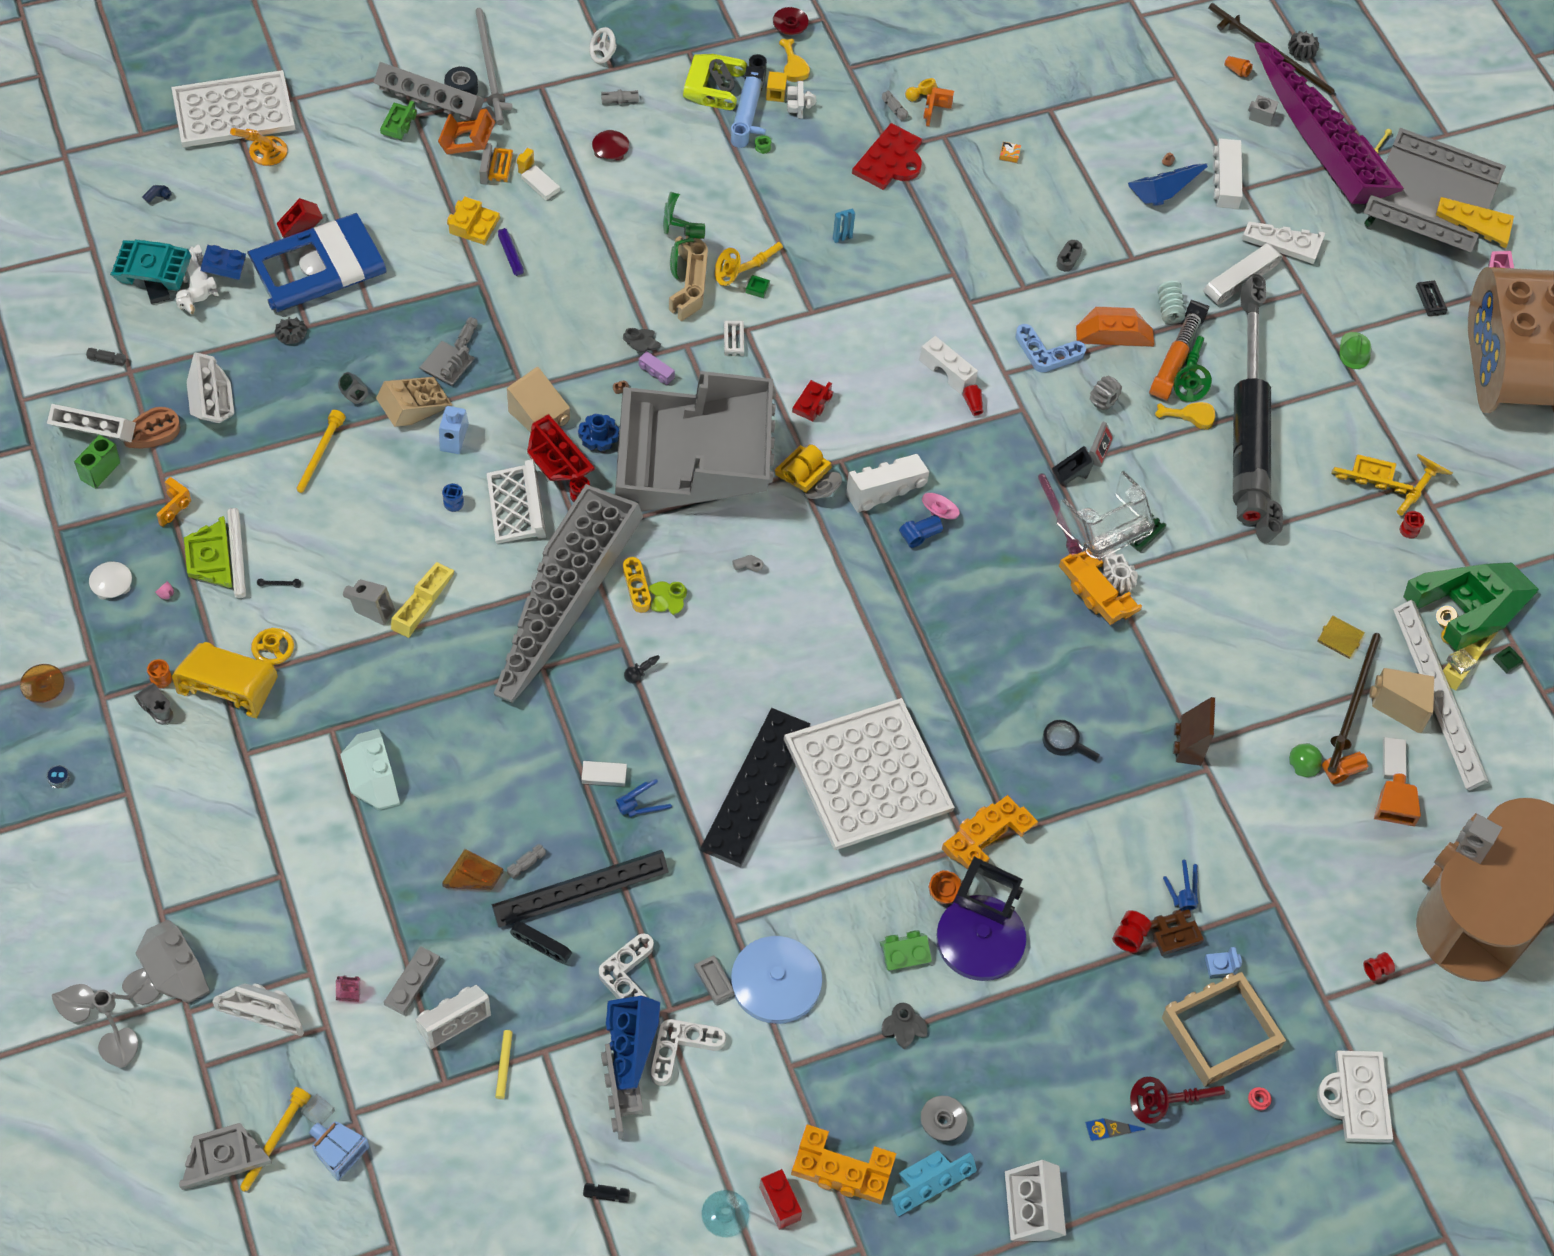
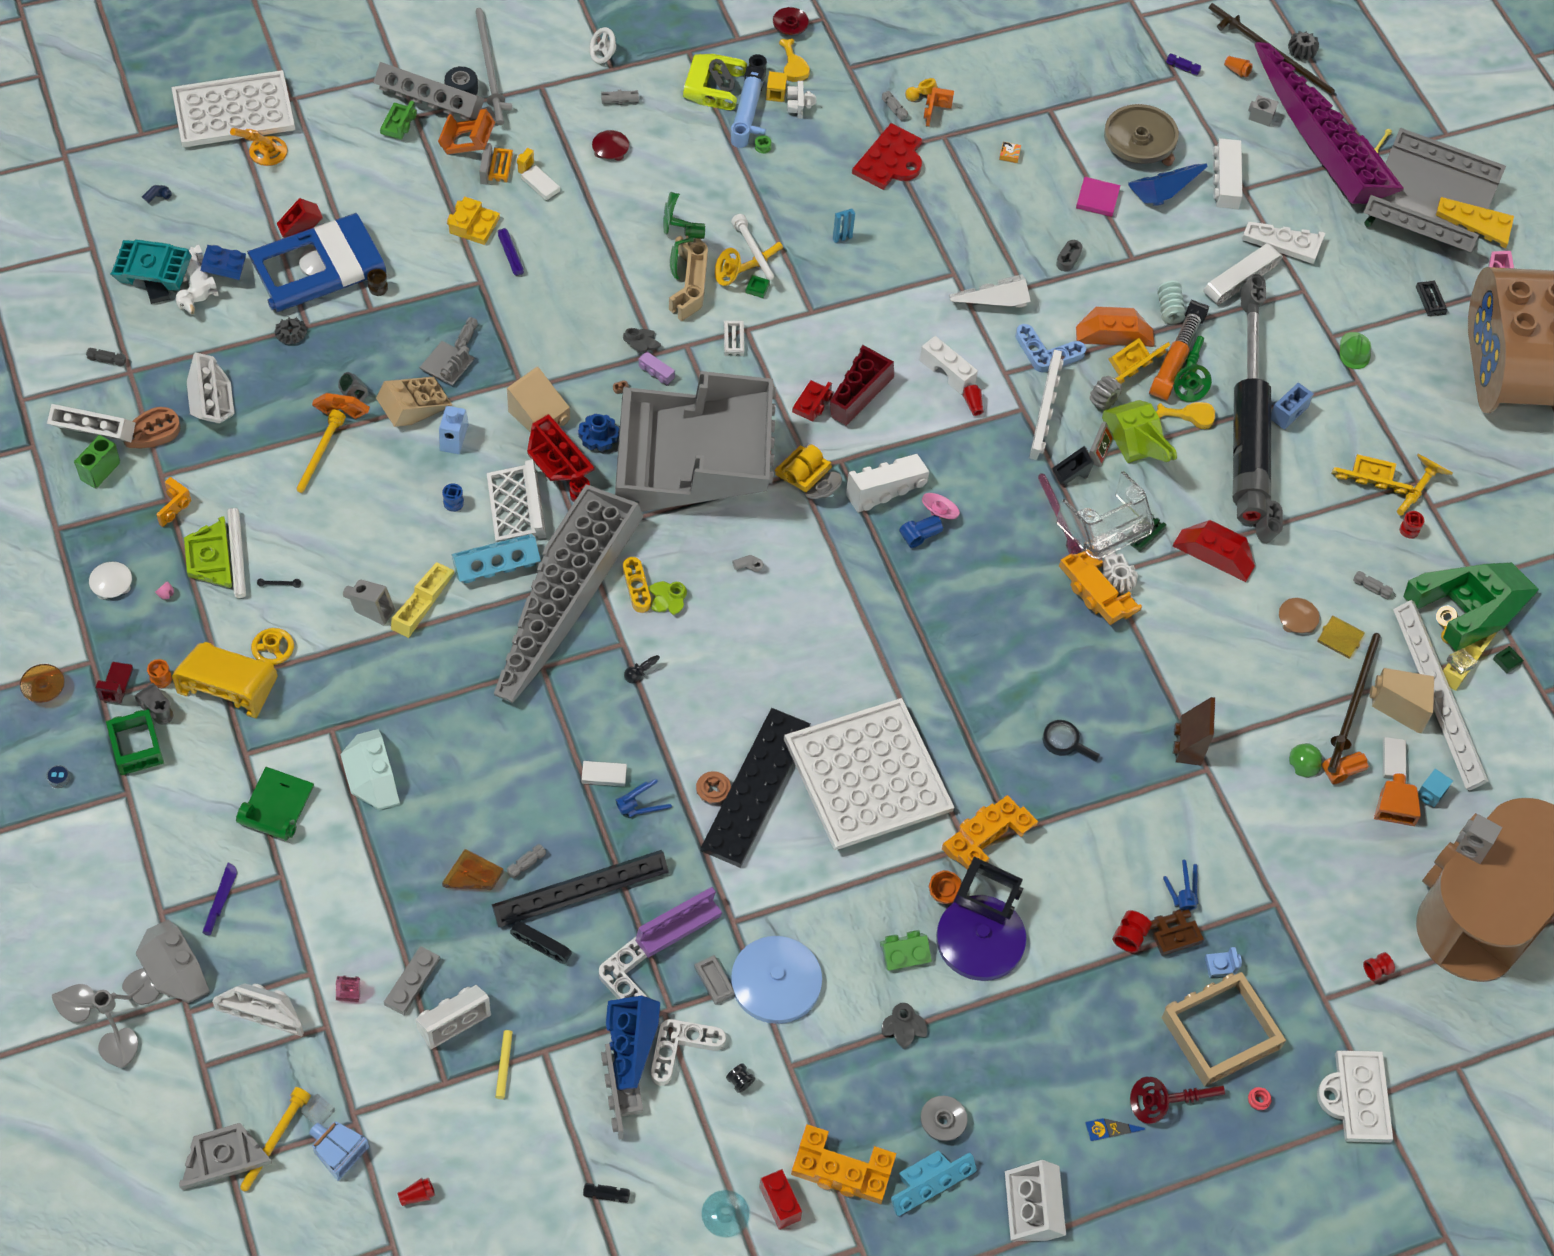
(115, 684): none -> dark red bracket
(141, 759): none -> green window
(220, 898): none -> dark purple piece
(275, 804): none -> green door
(348, 404): none -> orange tile
(377, 282): none -> dark brown wheel
(419, 1191): none -> red cone
(464, 559): none -> medium azure brick
(678, 922): none -> medium lavender fence
(713, 778): none -> nougat gear
(740, 224): none -> white piece
(740, 1078): none -> black wheel
(861, 384): none -> dark red wedge
(1008, 292): none -> white wedge
(1045, 411): none -> white plate
(1098, 196): none -> dark pink tile
(1132, 357): none -> yellow bracket
(1138, 432): none -> lime slope
(1141, 133): none -> dark tan dish
(1183, 64): none -> dark purple axle
(1218, 548): none -> red wedge
(1291, 405): none -> medium blue brick
(1298, 616): none -> medium nougat dish
(1373, 584): none -> light grey axle
(1434, 788): none -> medium azure brick

